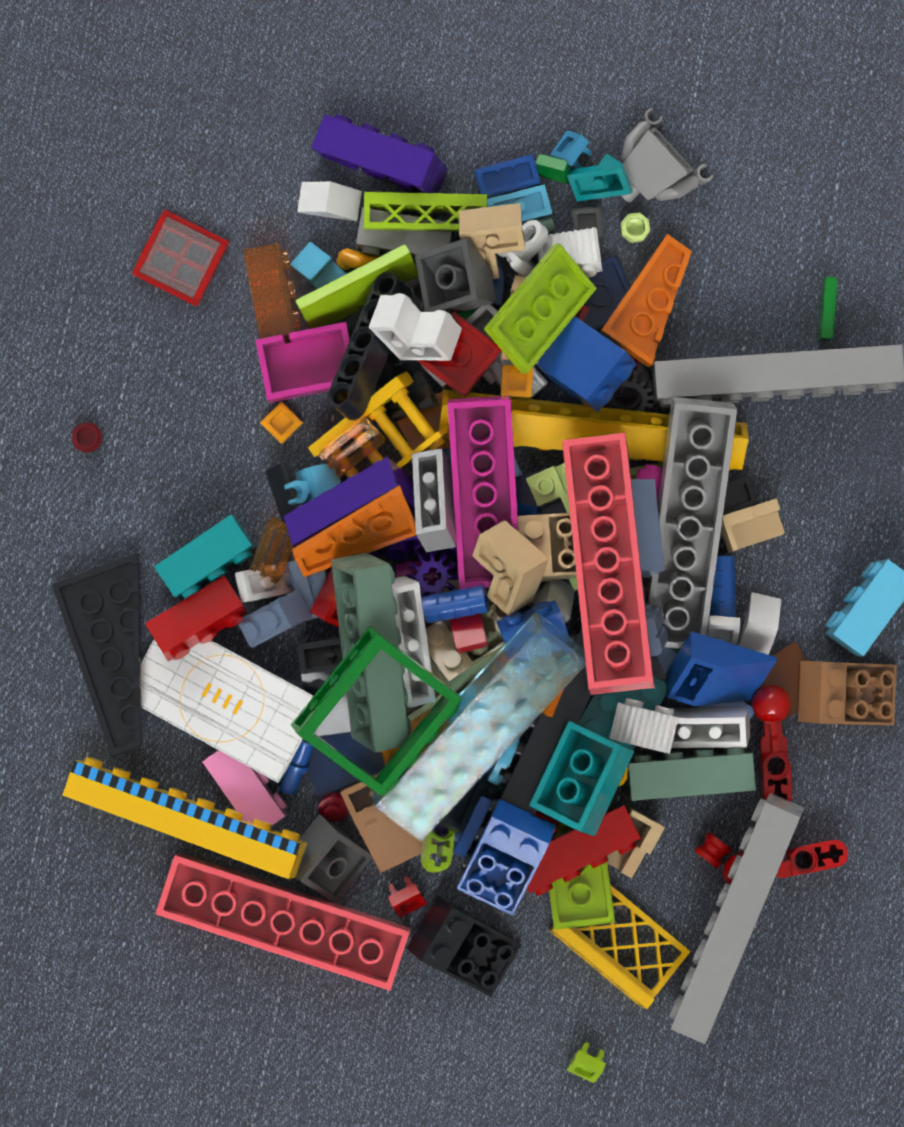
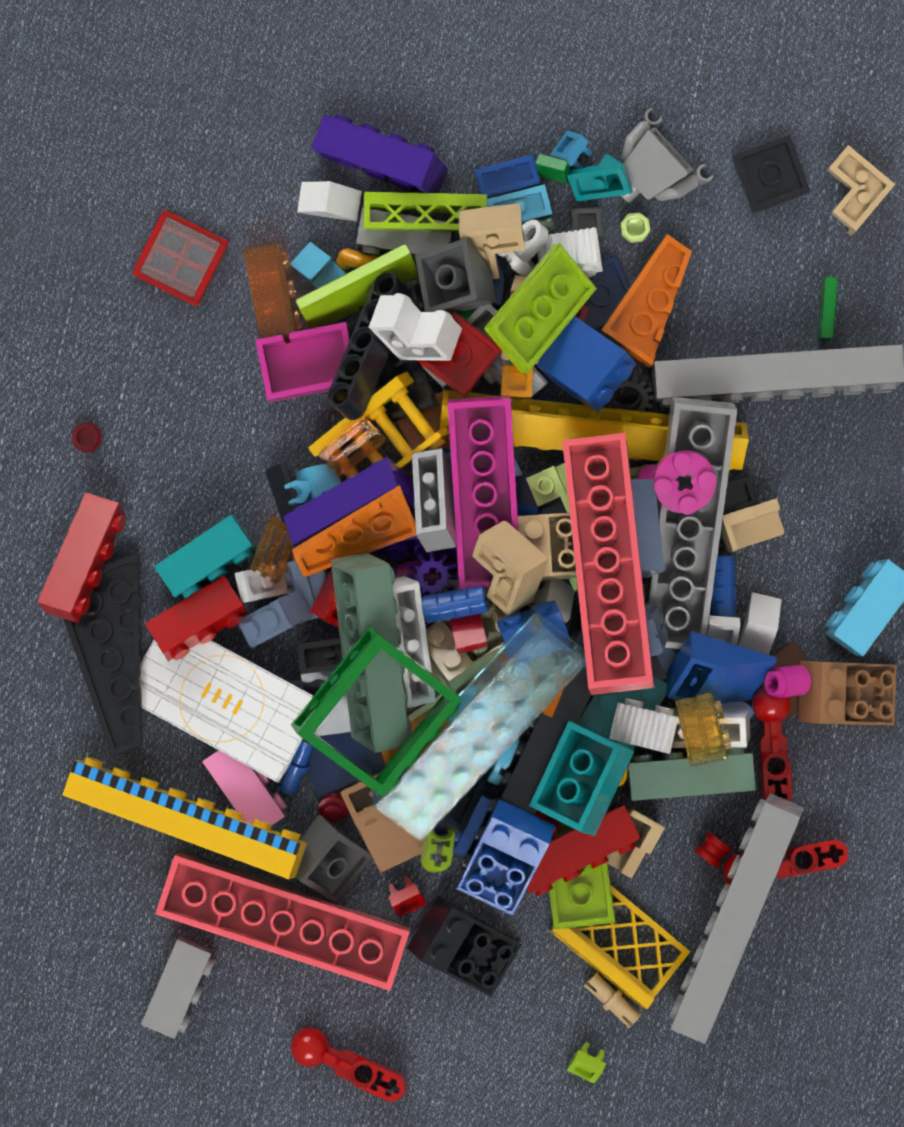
(82, 558): none -> brick
(178, 987): none -> light grey brick
(281, 422): light orange tile -> none
(312, 1048): none -> red beam
(612, 1000): none -> tan pin
(686, 499): none -> dark pink plate
(702, 729): none -> clear yellow brick
(771, 174): none -> black plate
(788, 681): none -> dark pink brick
(866, 188): none -> tan panel

